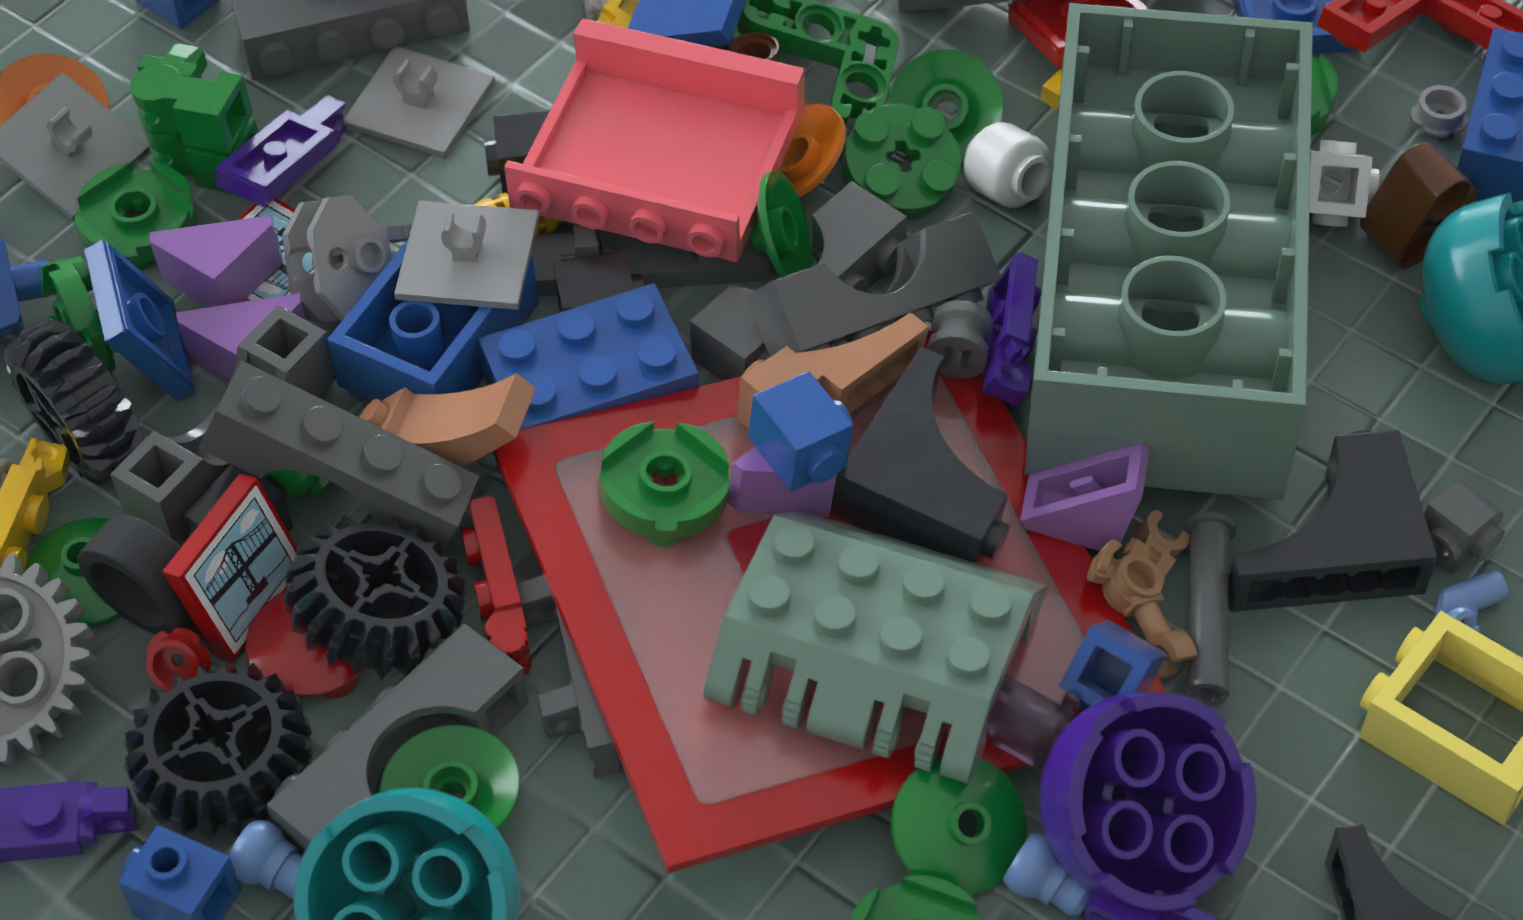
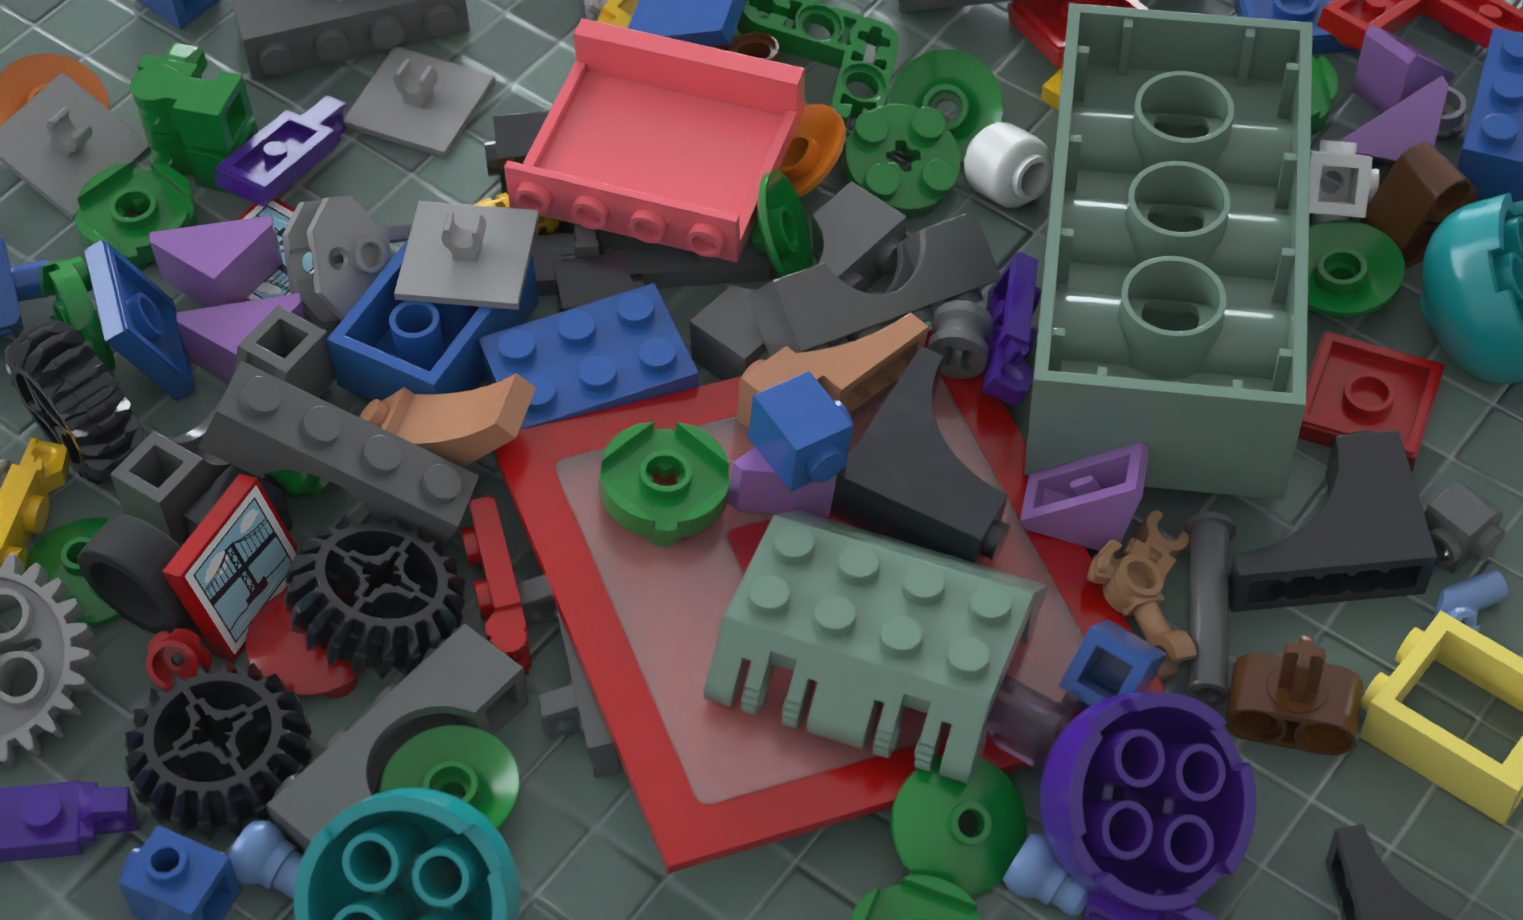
(1295, 700): none -> reddish brown beam
(1351, 268): none -> green dish
(1368, 389): none -> red tile
(1393, 69): none -> medium lavender slope
(1402, 125): none -> medium lavender slope

